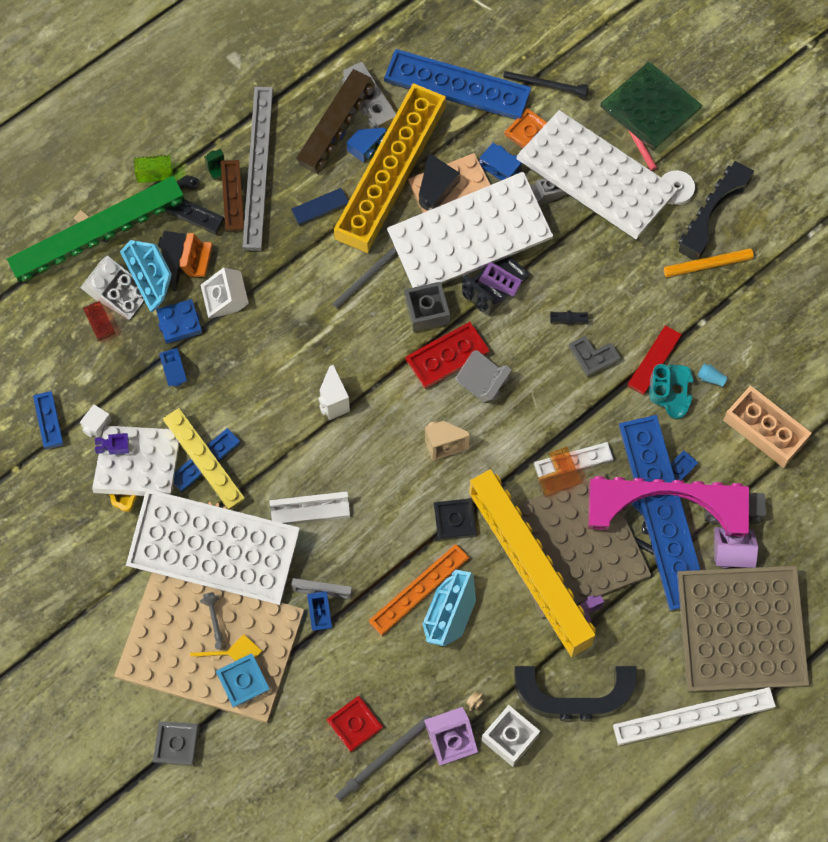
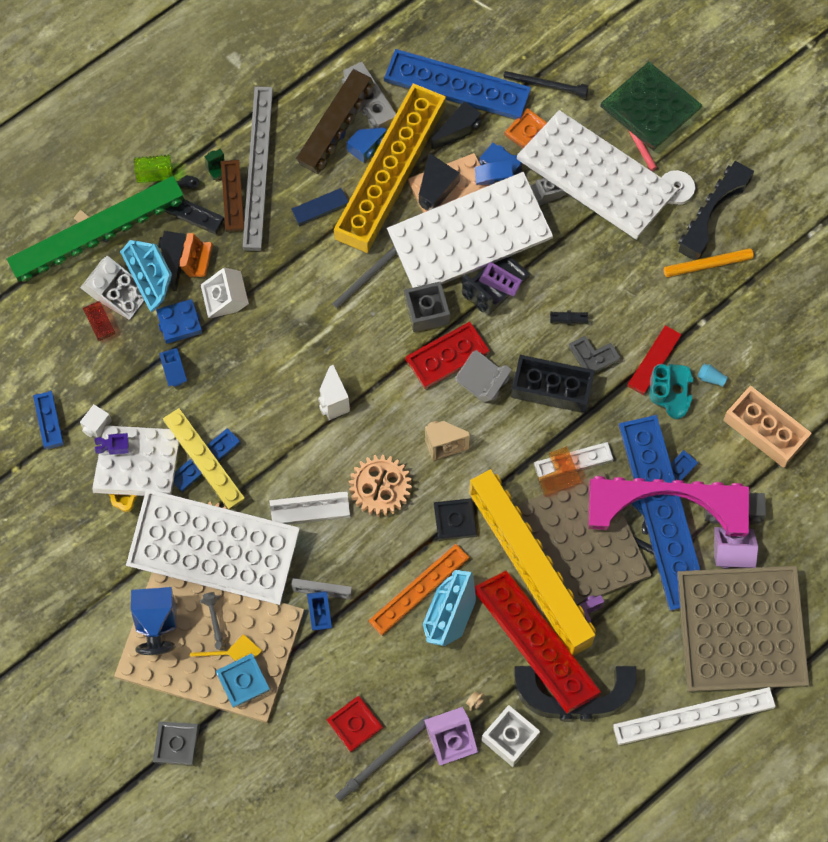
(153, 616): none -> blue piece
(363, 480): none -> light nougat gear
(459, 125): none -> black slope
(491, 172): none -> blue slope
(537, 641): none -> red plate
(552, 383): none -> black brick

